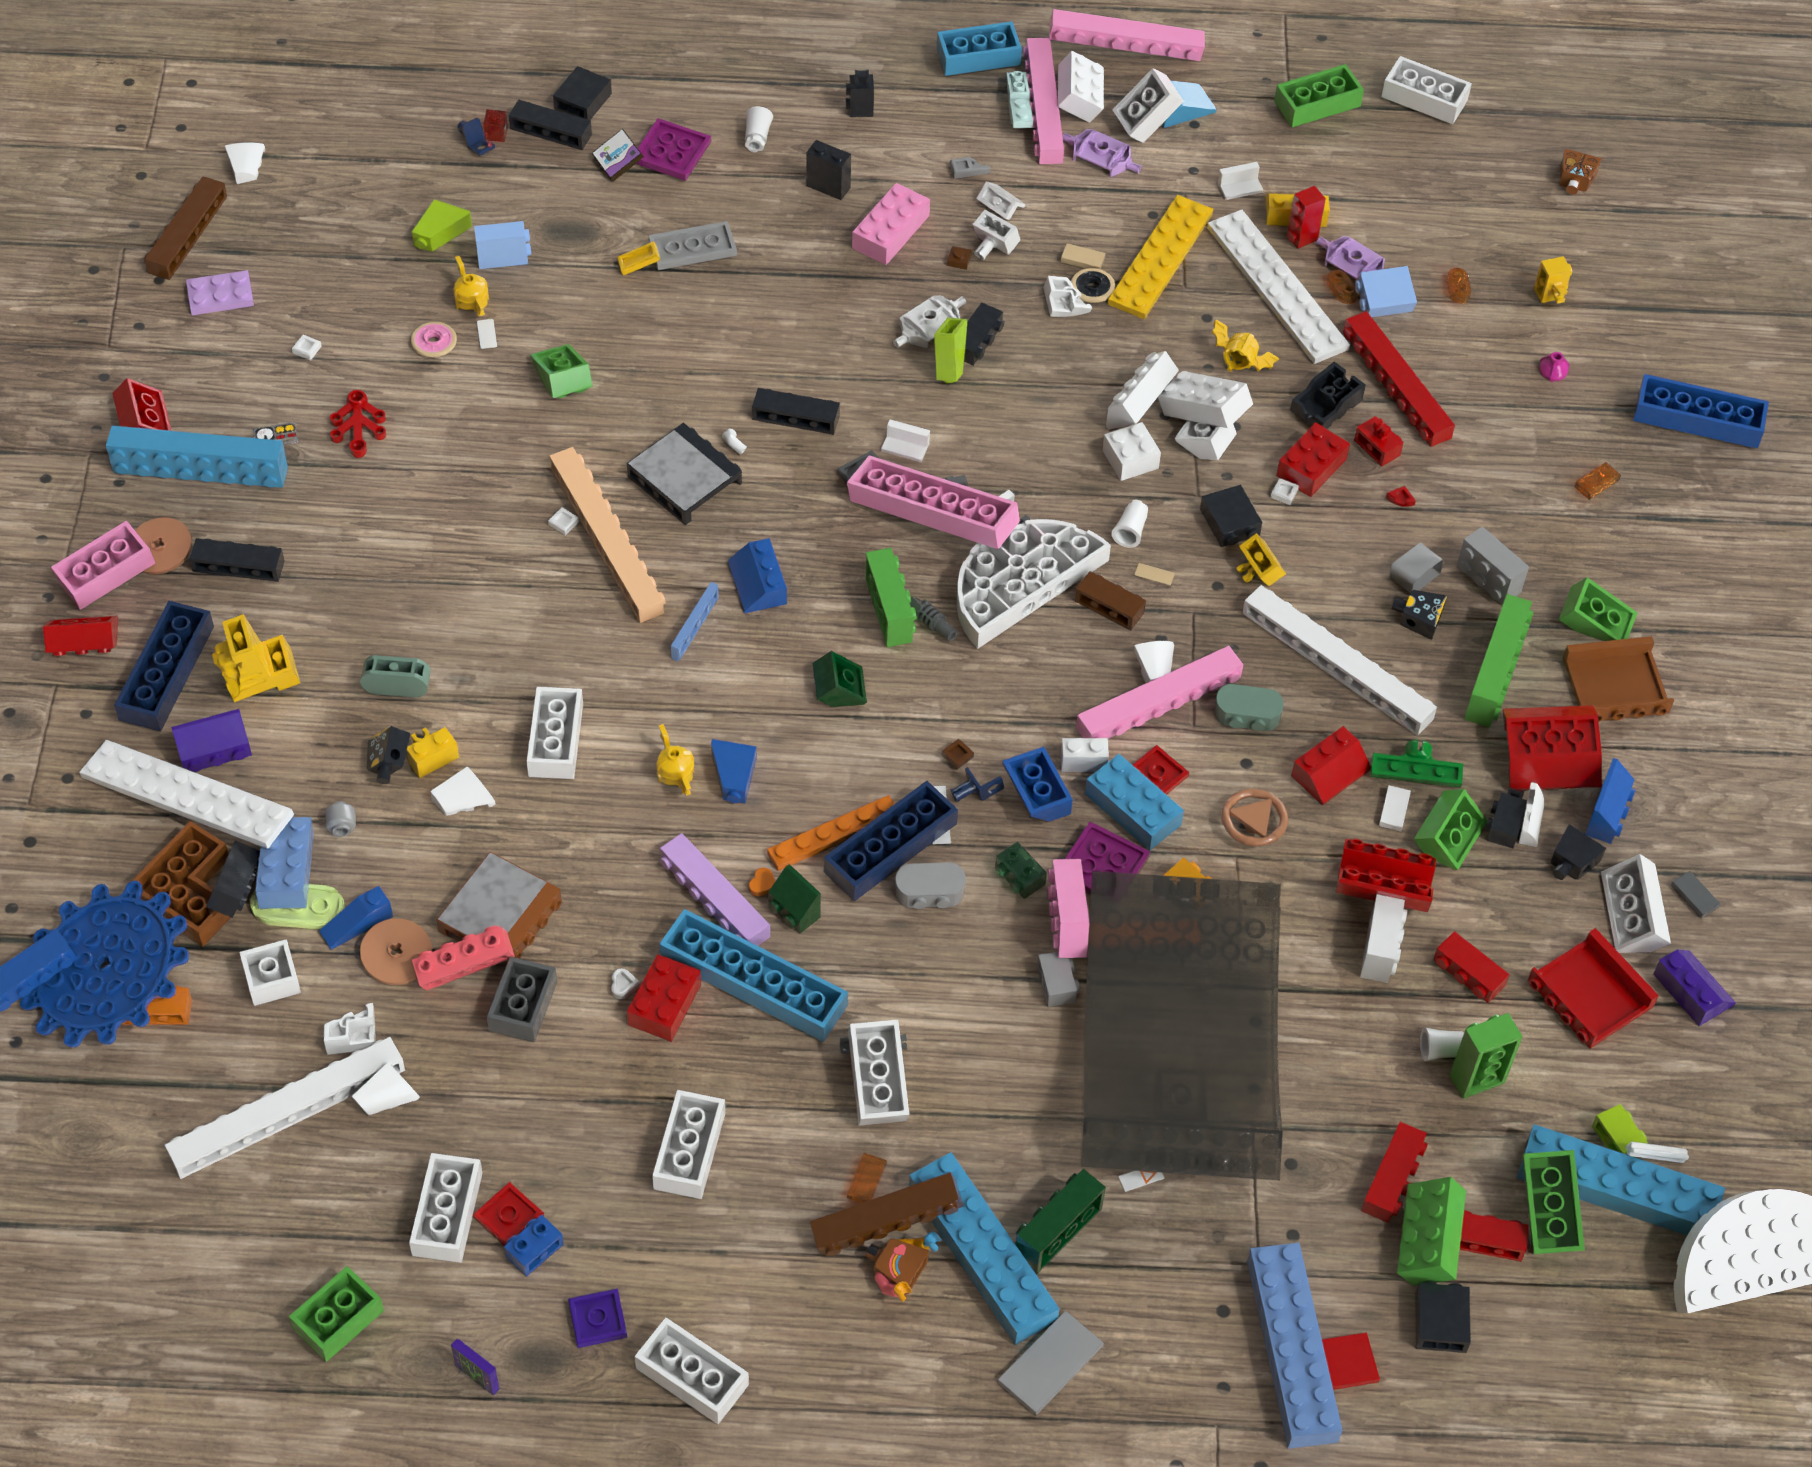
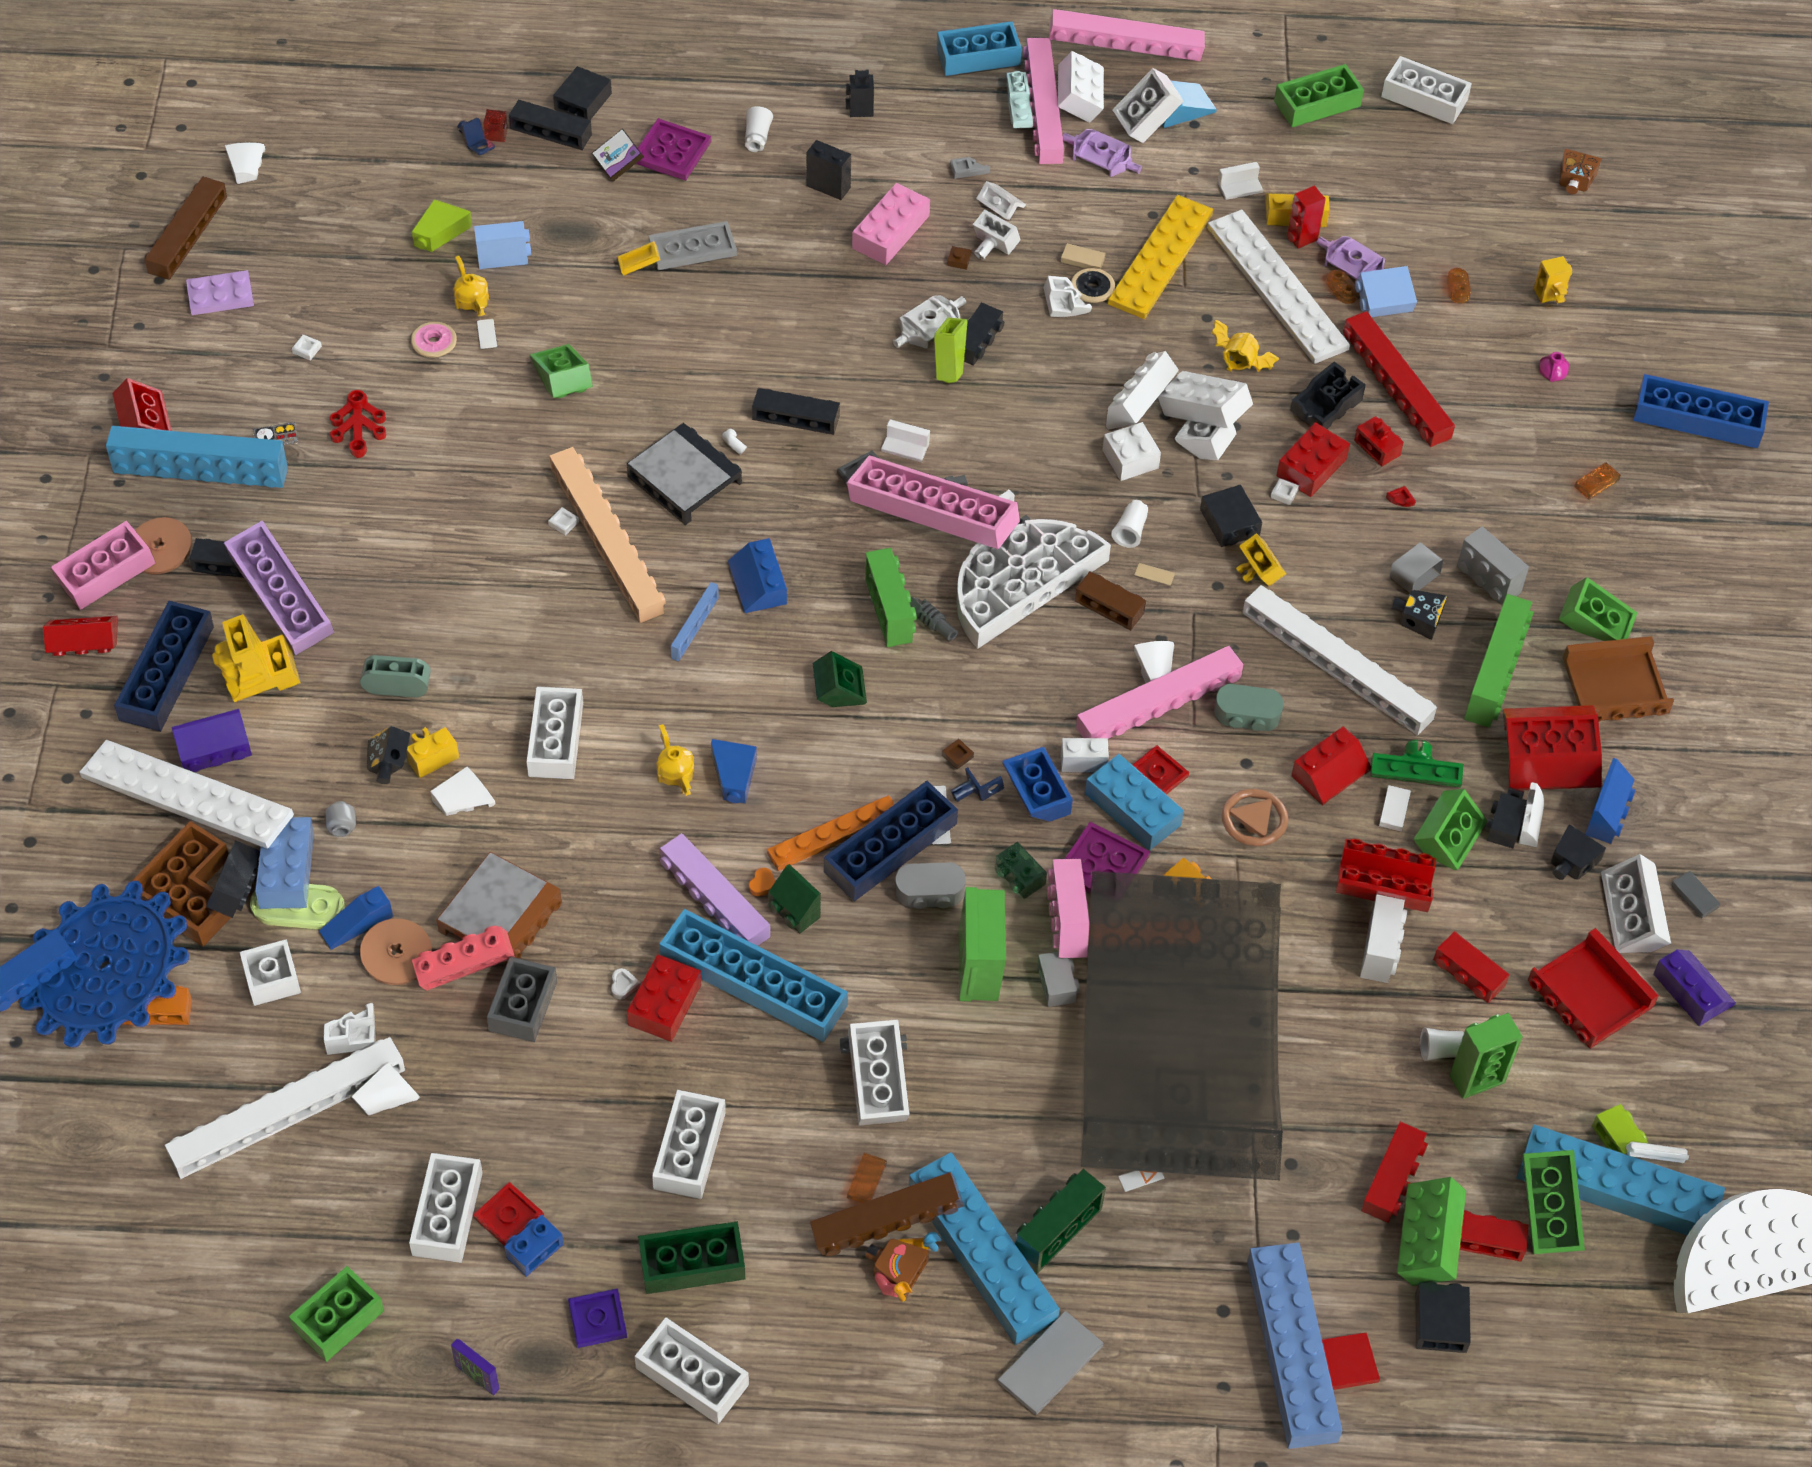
(279, 587): none -> lavender brick
(691, 1257): none -> dark green brick
(982, 944): none -> bright green container

